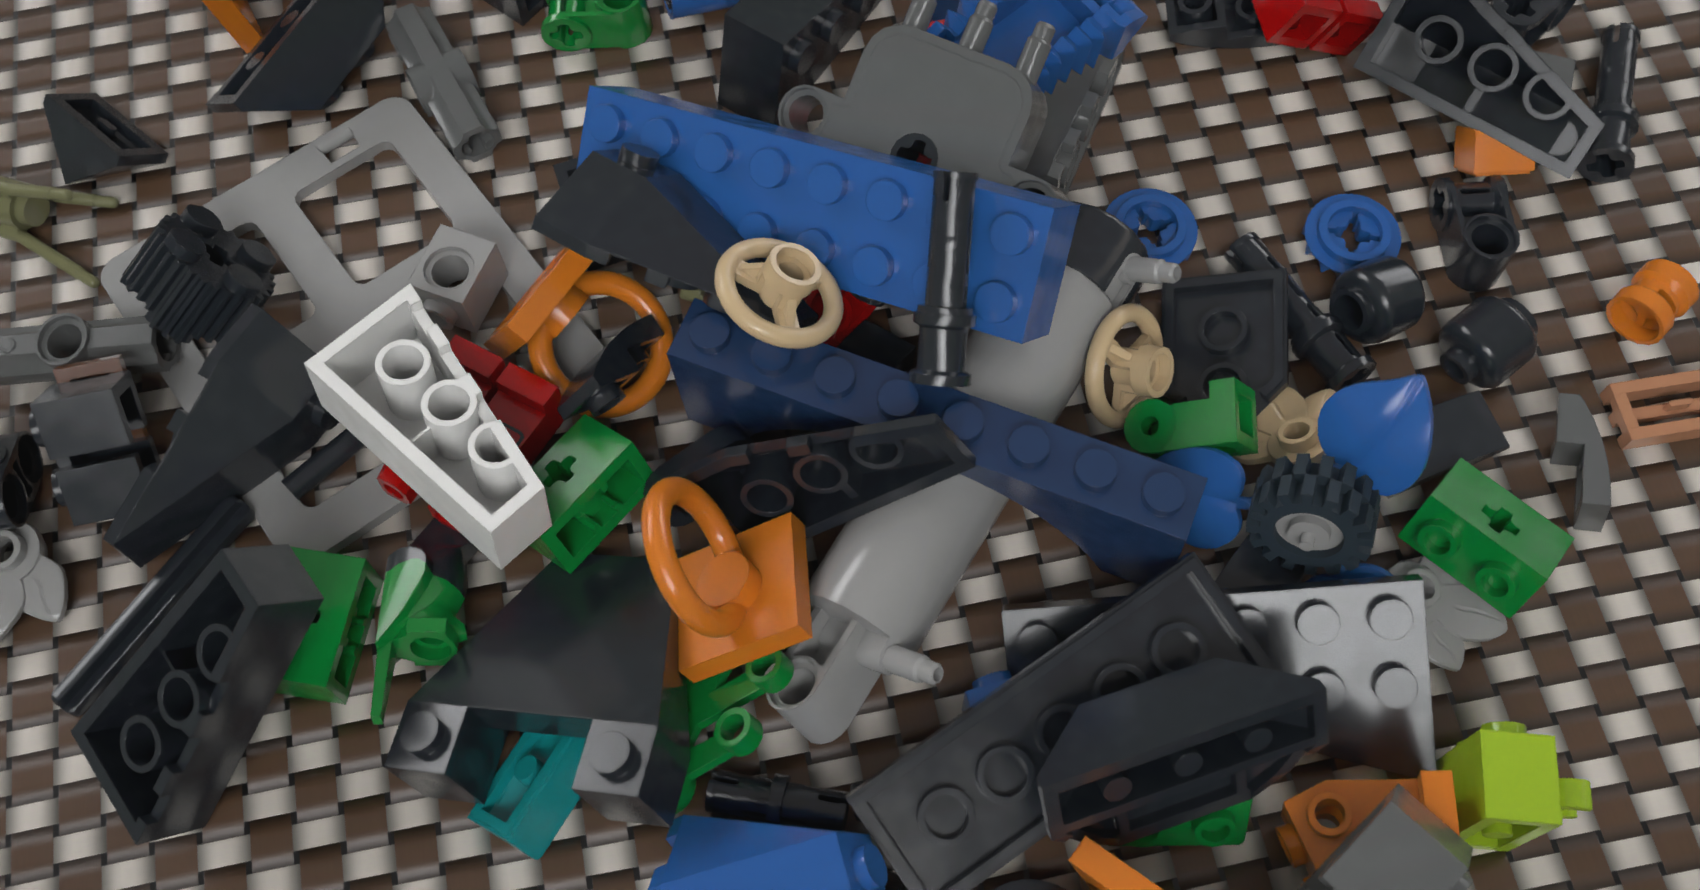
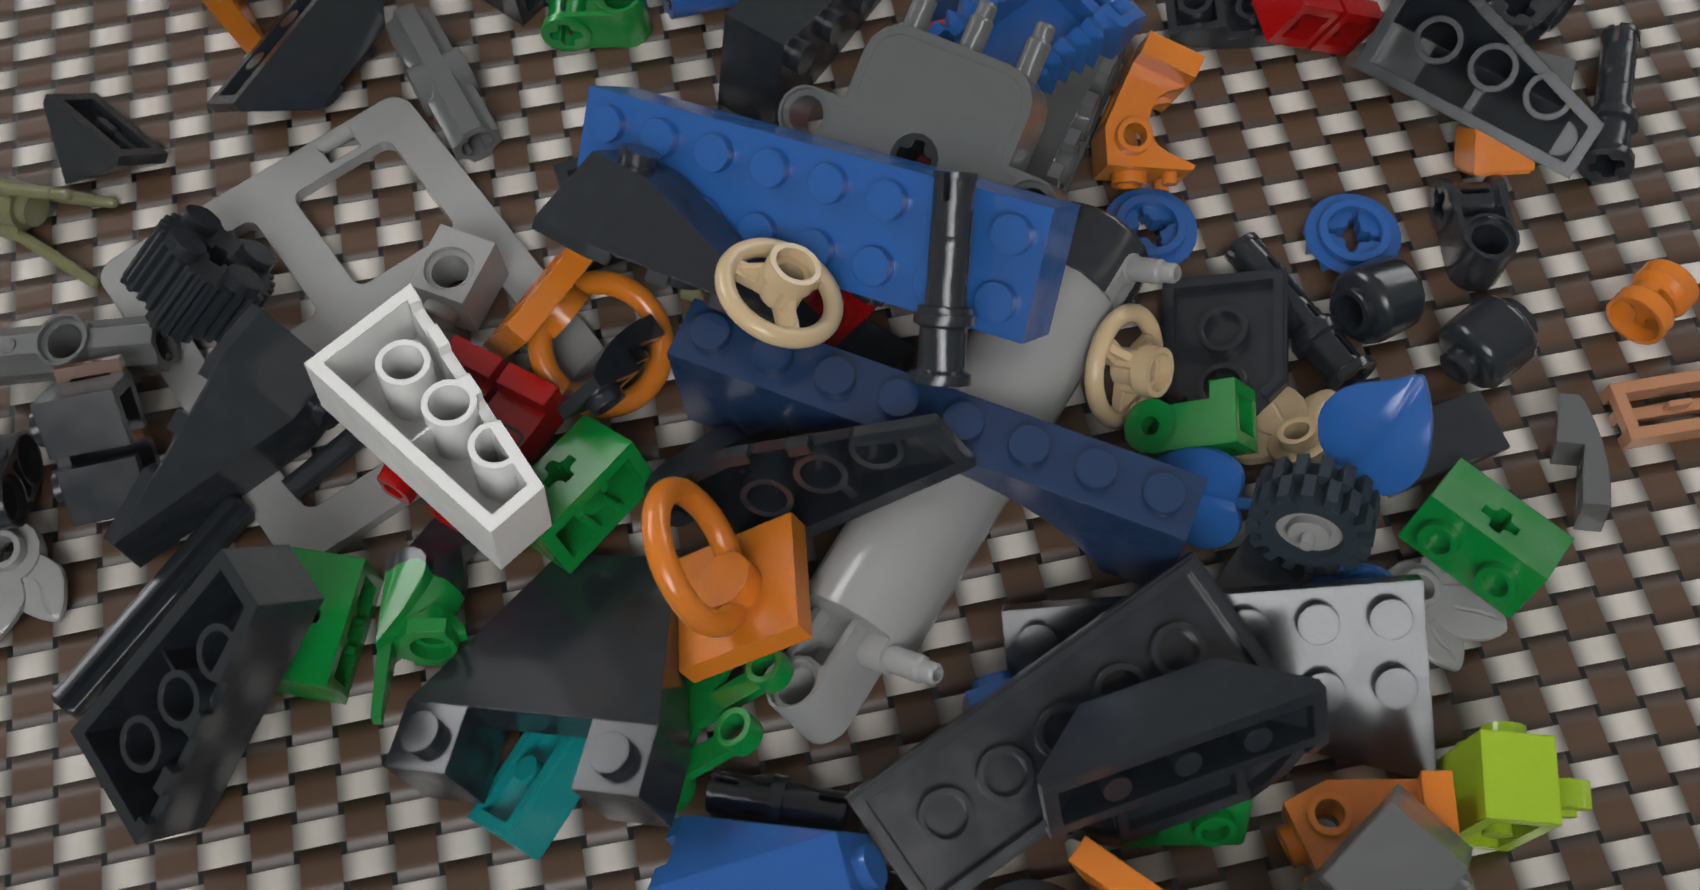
(1146, 81): none -> orange tile

